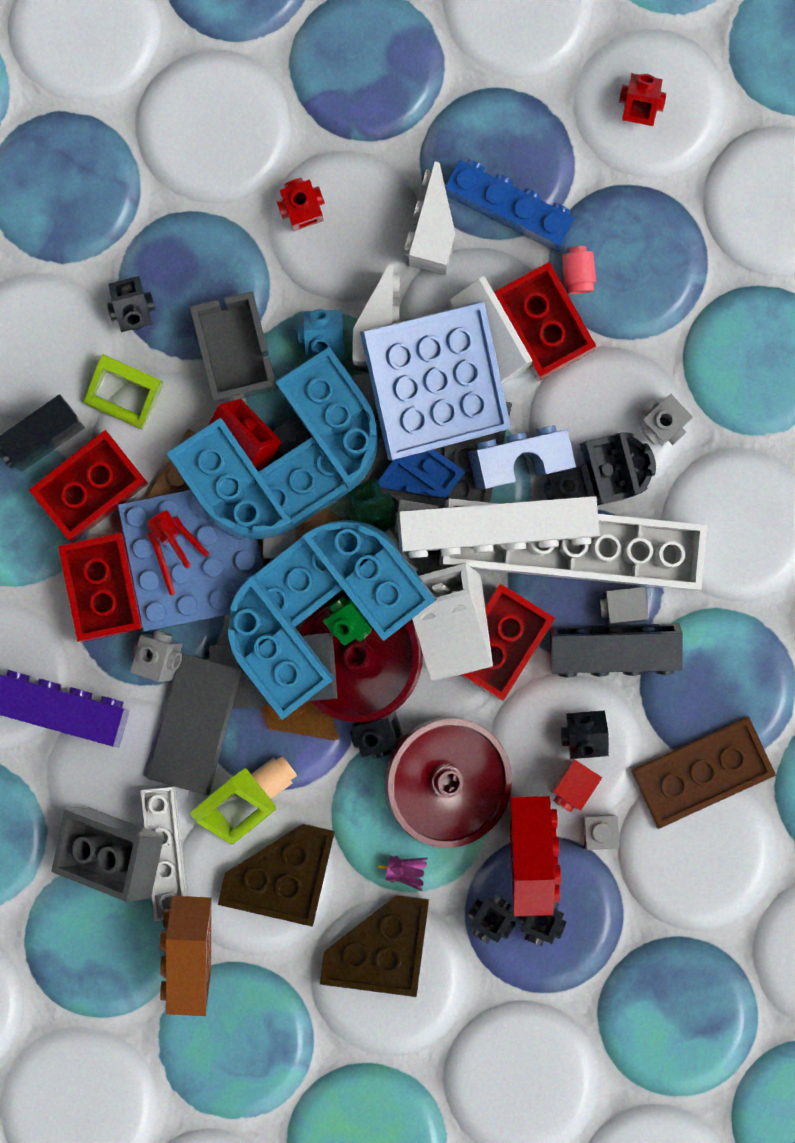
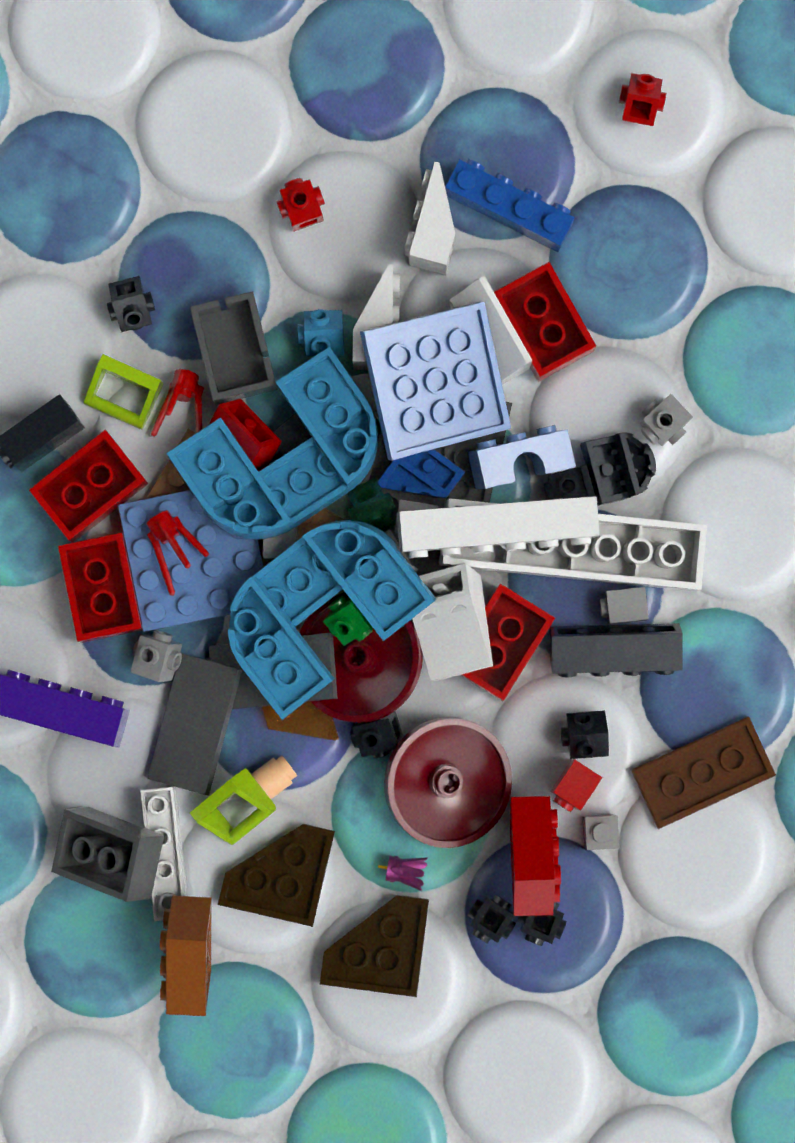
(182, 389): none -> red plant
(579, 270): coral brick -> none

